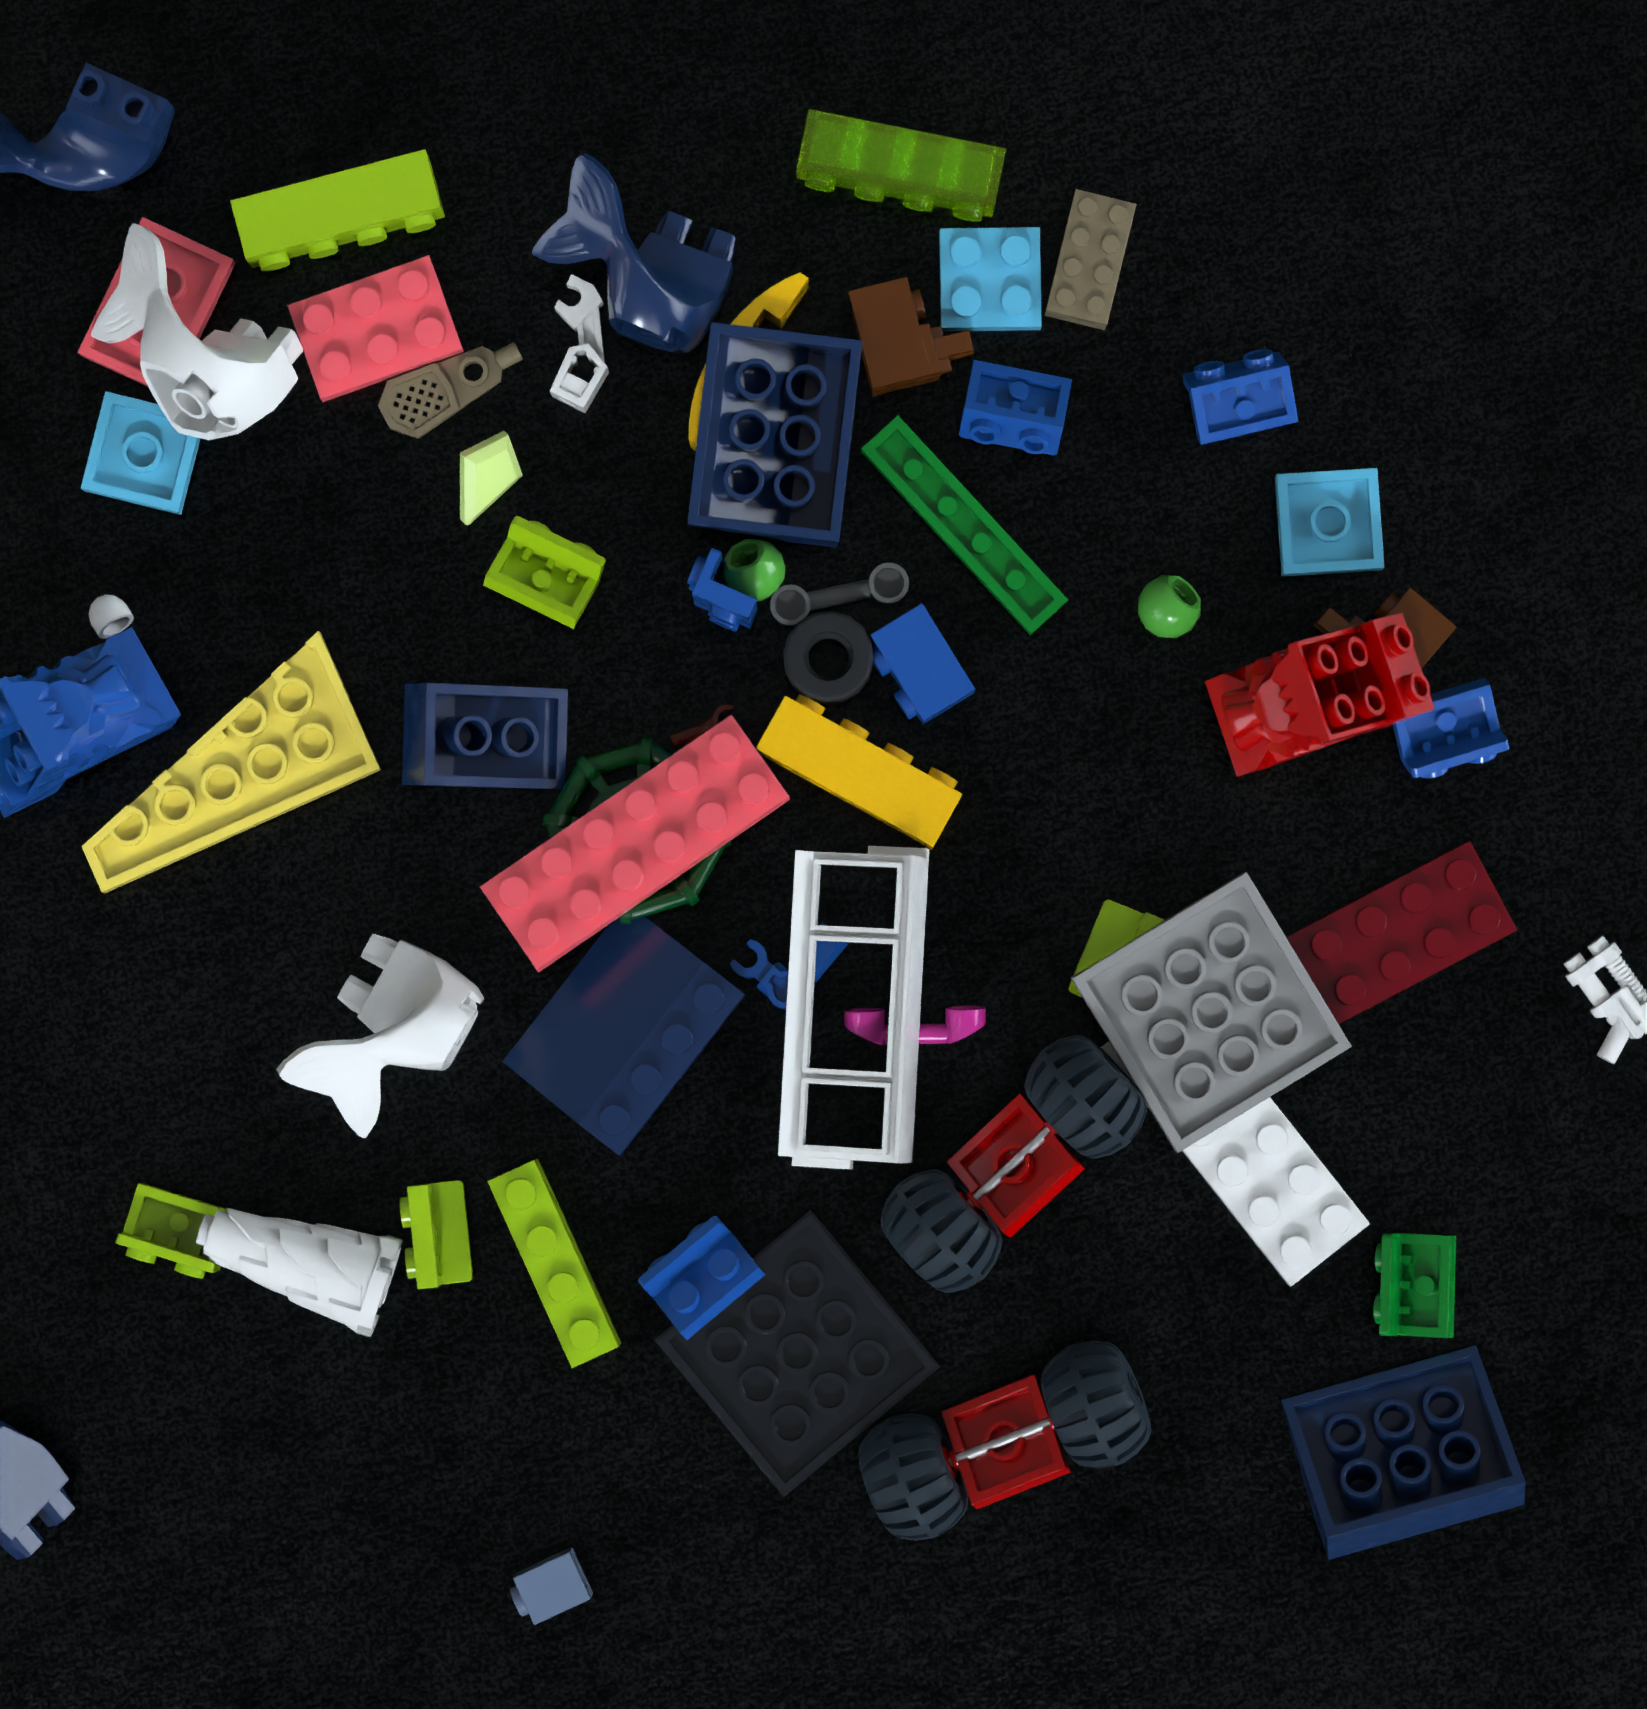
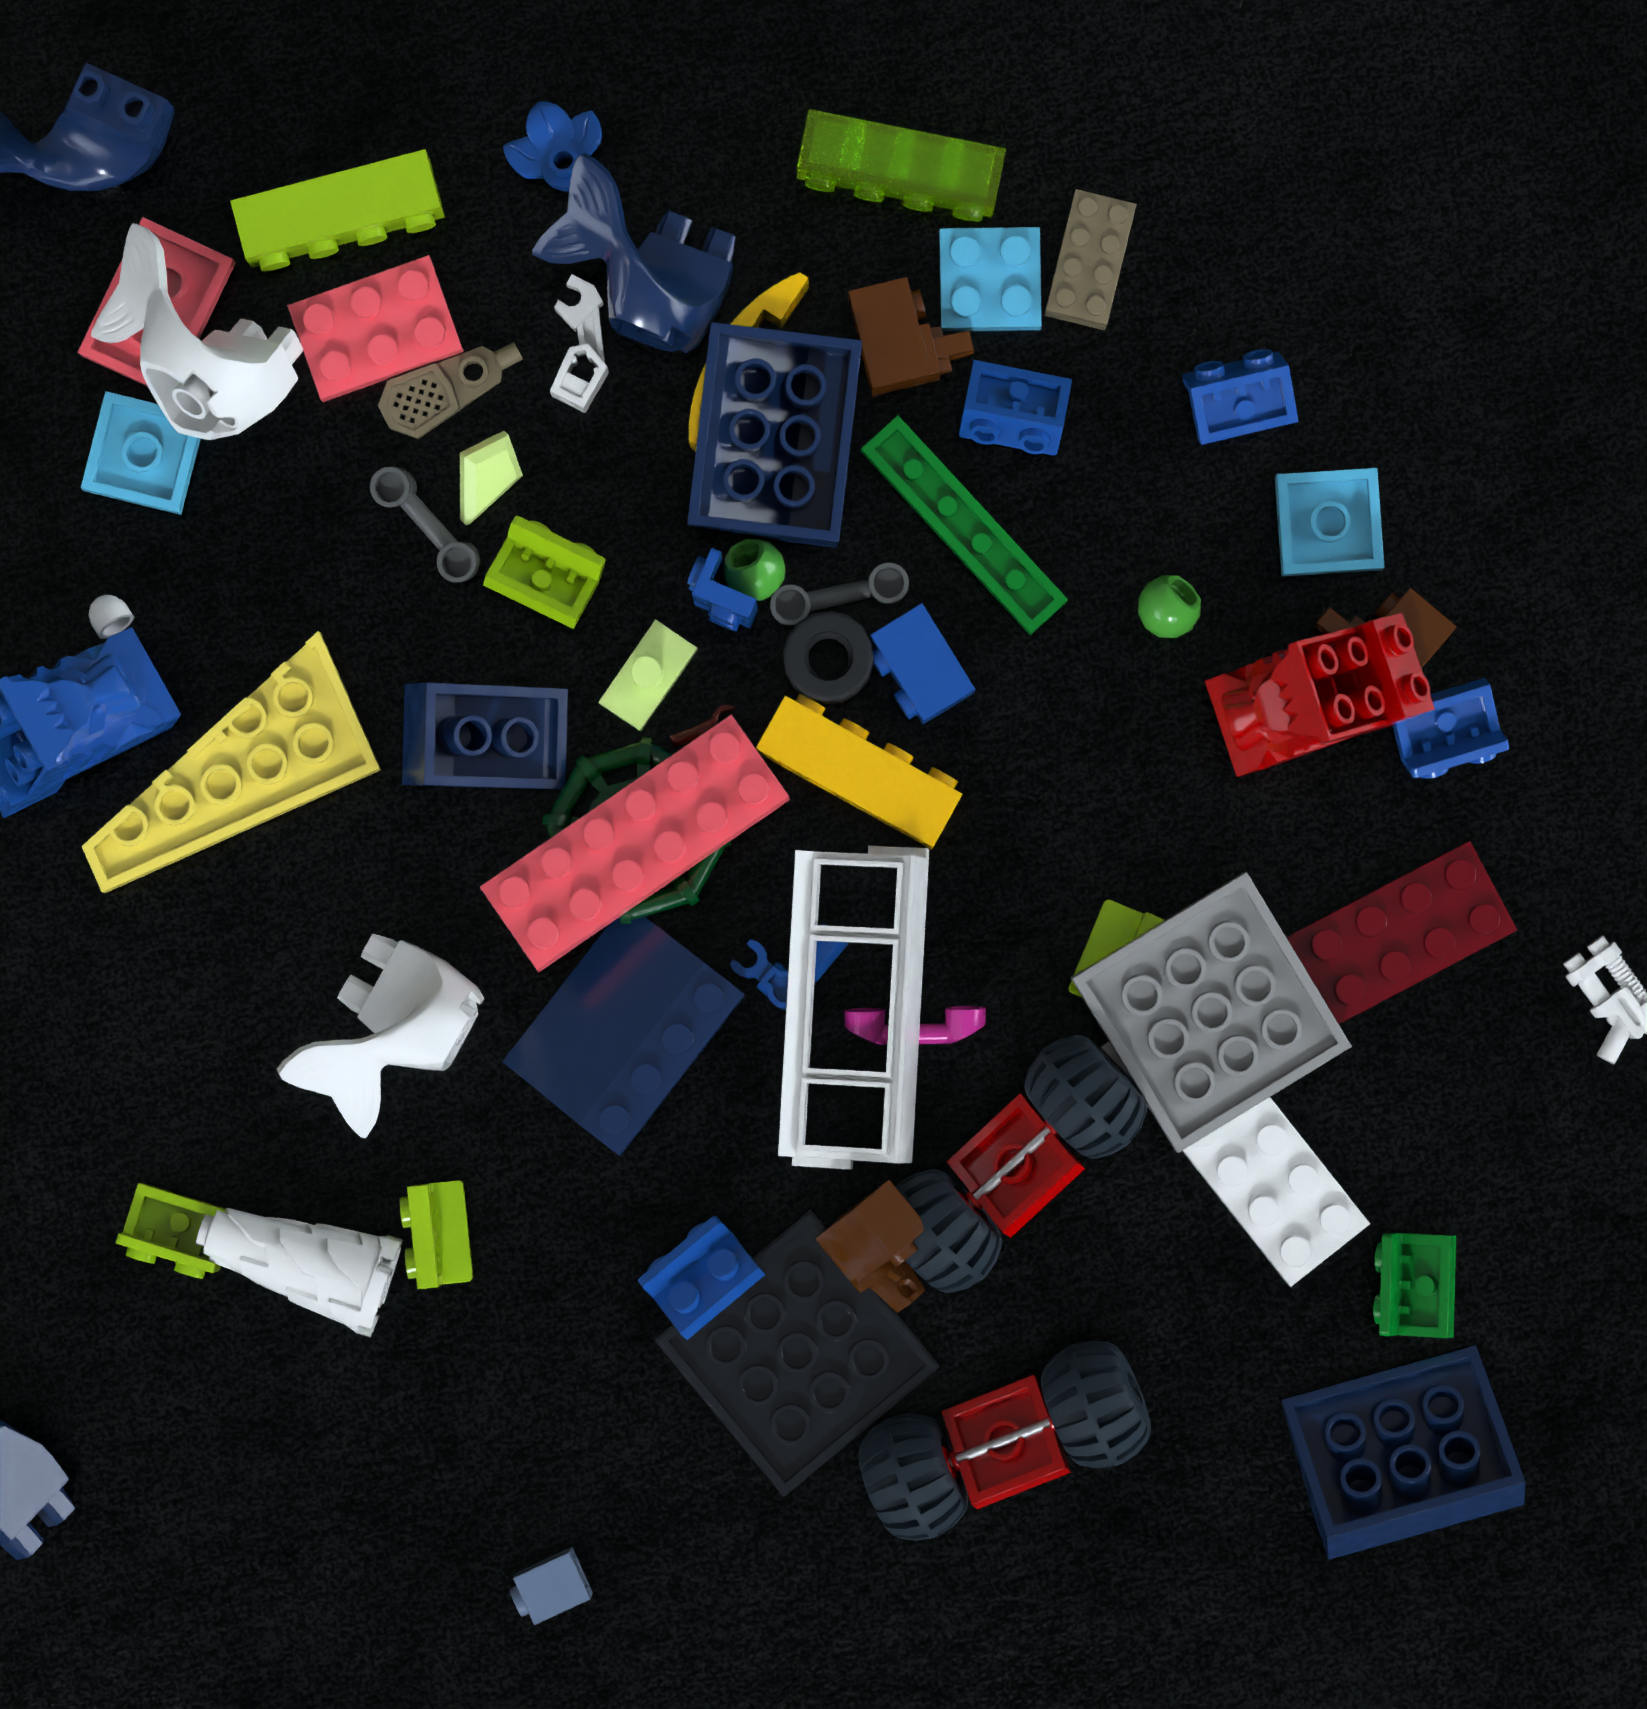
(398, 488): none -> dark grey bar
(551, 141): none -> blue plate
(554, 1263): lime brick -> none
(648, 675): none -> yellowish green tile
(874, 1242): none -> reddish brown hinge

